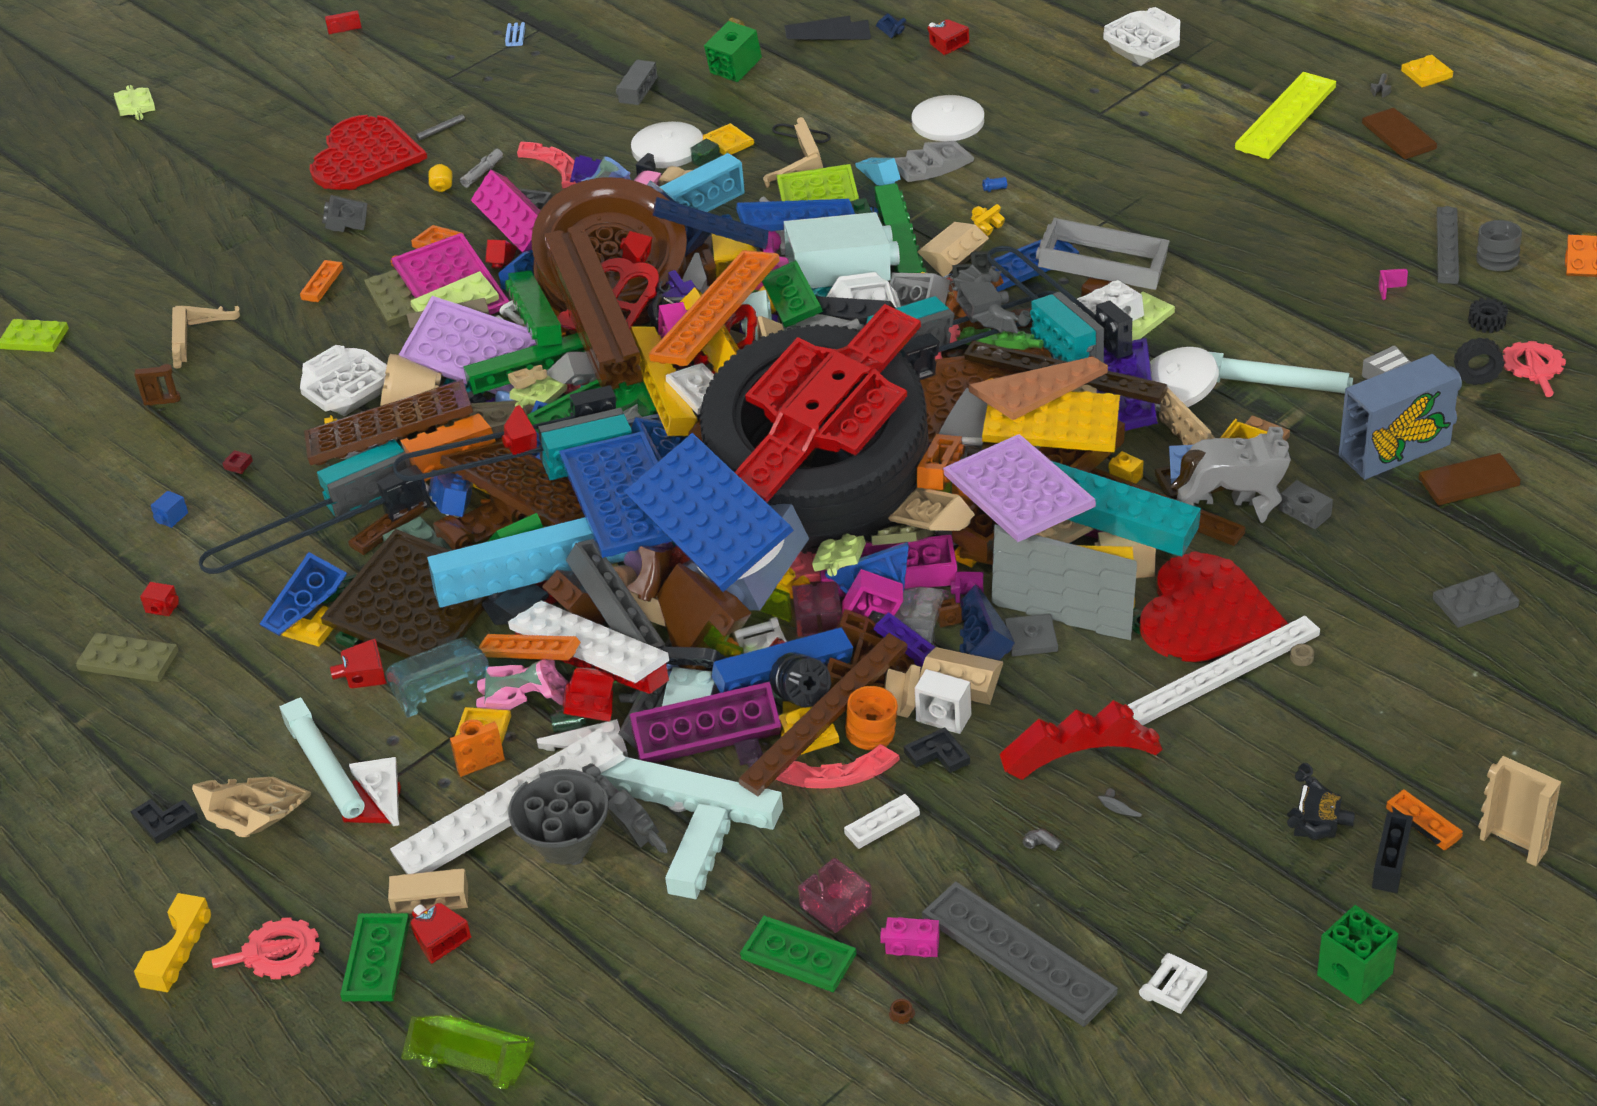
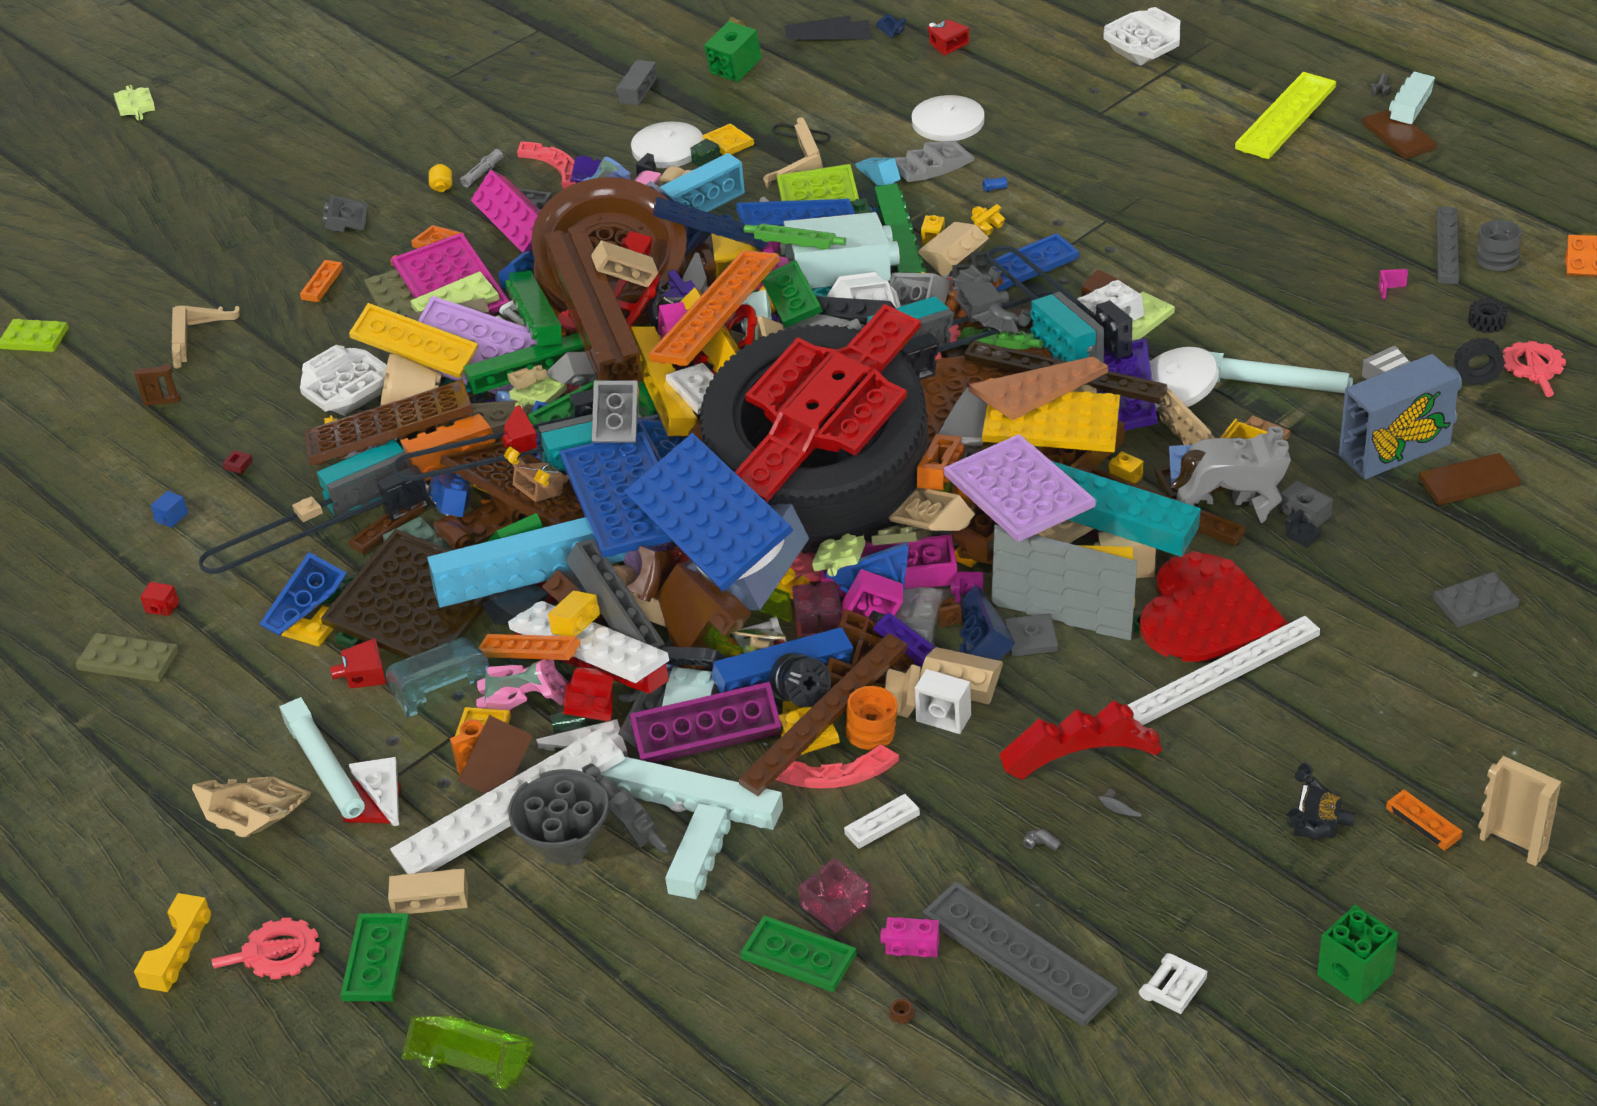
(162, 824): black plate -> none
(307, 509): none -> tan plate
(343, 22): red plate -> none
(363, 151): red plate -> none
(413, 340): none -> yellow plate
(438, 930): red torso -> none
(442, 126): flat silver bar -> none
(494, 755): none -> reddish brown tile
(499, 253): red slope -> none
(515, 28): light blue tile -> none
(536, 479): none -> medium nougat torso
(574, 614): none -> yellow brick
(615, 411): none -> light grey slope
(624, 263): none -> tan brick
(748, 751): clear purple plate -> none
(756, 633): none -> tan shield
(791, 235): none -> bright green plate
(931, 228): none -> yellow brick
(940, 746): black plate -> none
(1105, 239): light grey window -> none
(1300, 530): none -> black bracket
(1302, 655): dark tan tile -> none
(1392, 852): black brick -> none
(1411, 97): none -> light aqua brick
(1427, 71): yellow plate -> none

